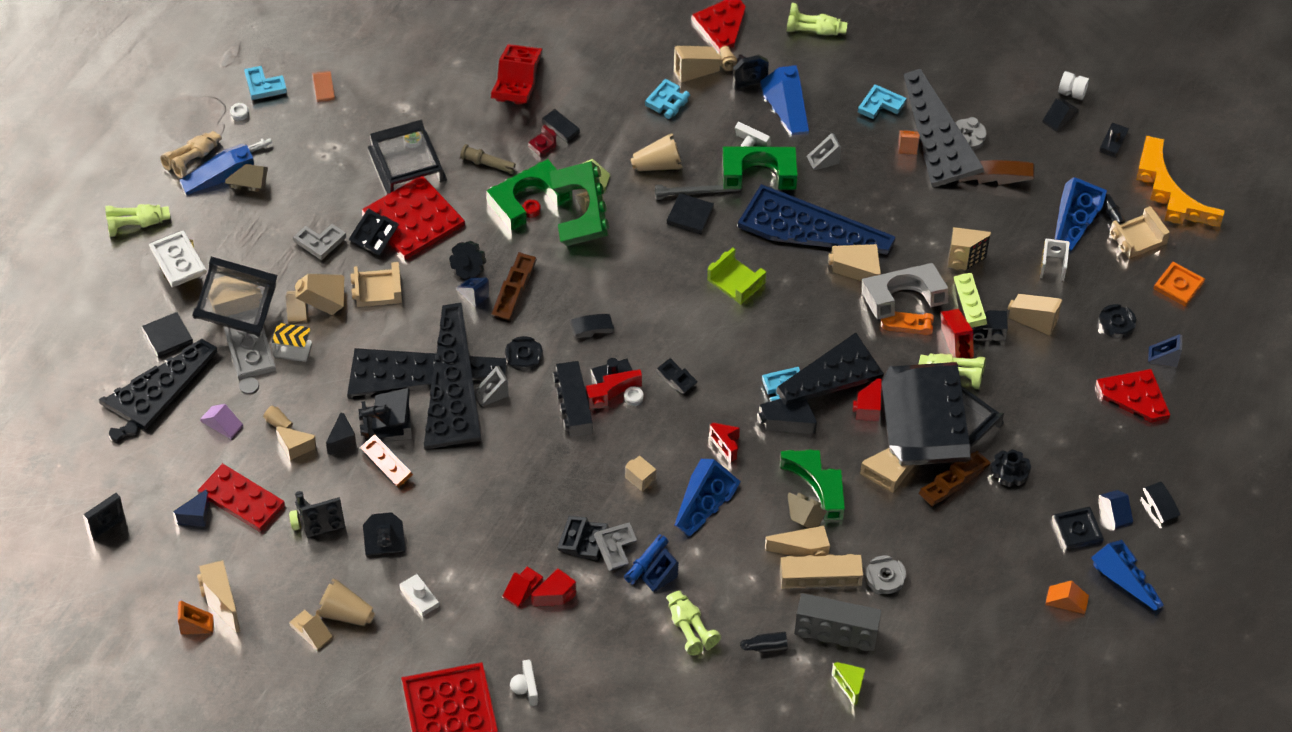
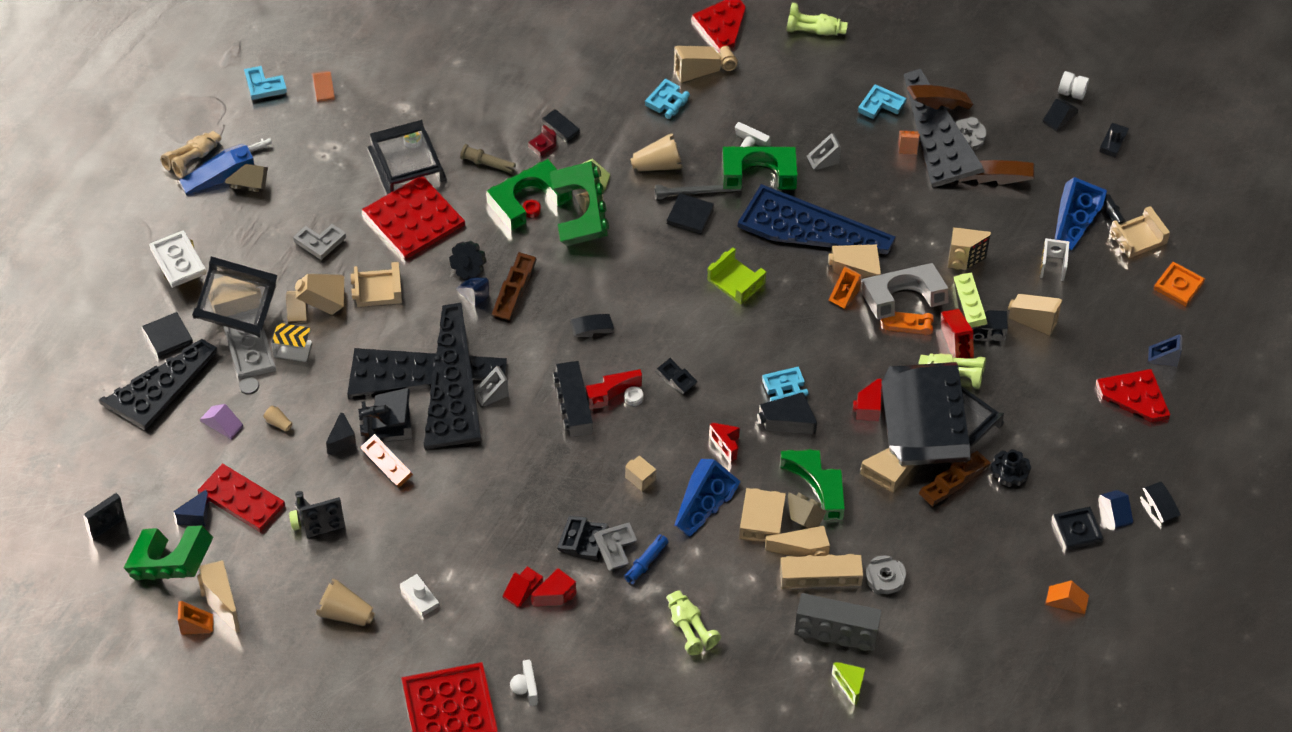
(129, 430): black piece -> none
(141, 215): yellowish green piece -> none
(183, 562): none -> green arch
(239, 111): white tile -> none
(295, 442): tan slope -> none
(311, 629): tan slope -> none
(373, 232): black slope -> none
(383, 534): black piece -> none
(516, 74): red bracket -> none
(523, 353): black tile -> none
(612, 367): black tile -> none
(661, 571): dark blue slope -> none
(749, 71): black piece -> none
(761, 514): none -> tan brick
(766, 642): black piece -> none
(785, 95): blue wedge -> none
(838, 369): black wing -> none
(846, 288): none -> orange slope
(935, 96): none -> reddish brown slope
(1117, 321): black tile -> none
(1118, 564): blue wedge -> none
(1166, 191): light orange arch -> none

